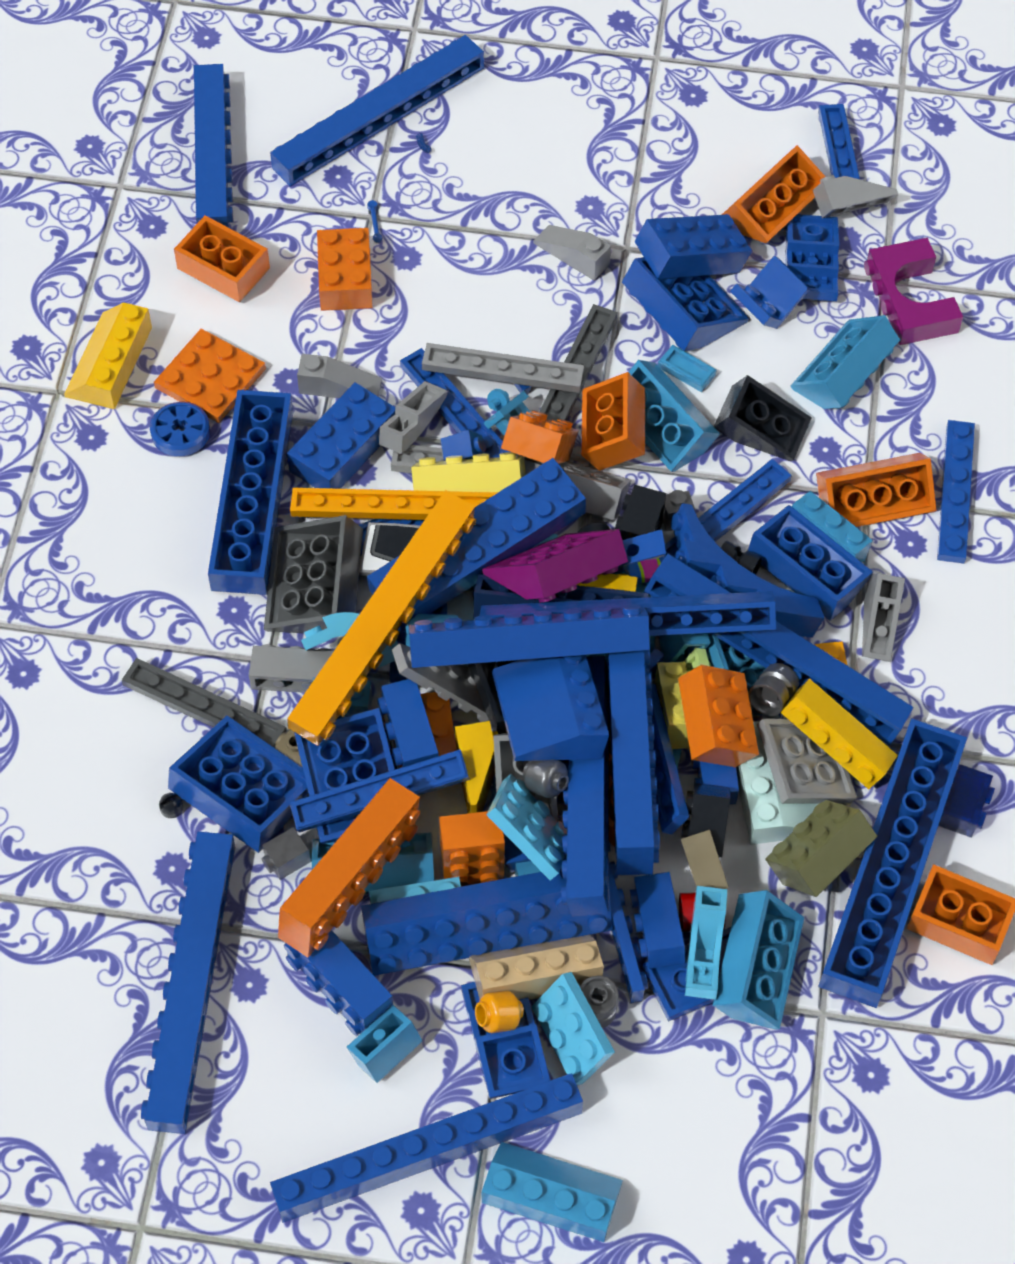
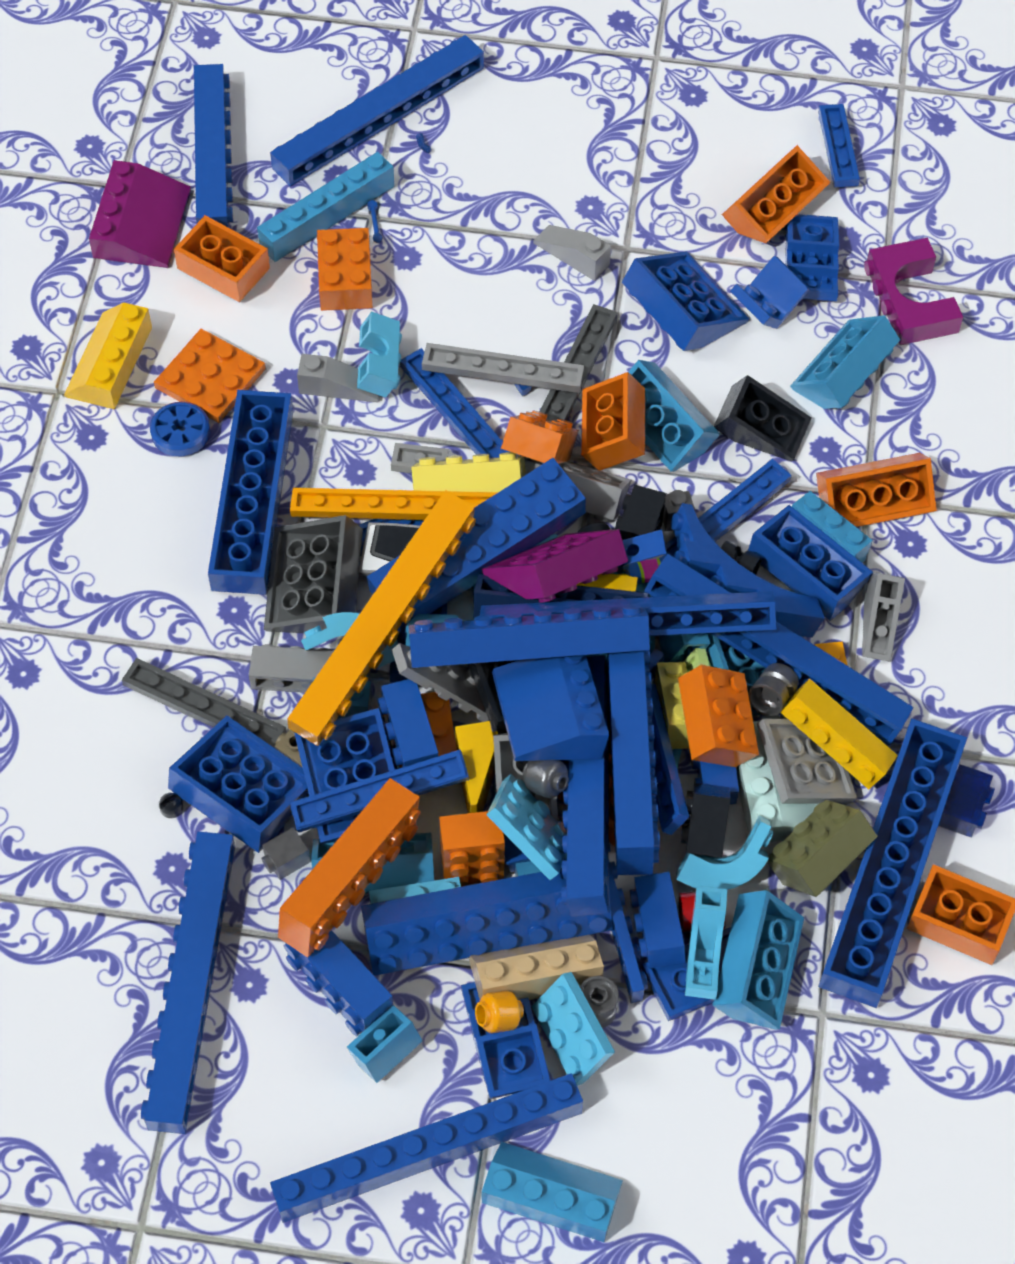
(138, 216): none -> magenta slope
(326, 206): none -> dark azure brick
(340, 439): blue brick -> none
(380, 368): none -> medium azure arch
(411, 417): light grey slope -> none
(463, 444): blue brick -> none
(500, 402): dark azure hips -> none
(687, 368): dark azure tile -> none
(693, 246): blue brick -> none
(704, 860): dark tan tile -> none
(729, 870): none -> medium azure arch
(849, 194): light grey slope -> none
(956, 492): blue plate -> none

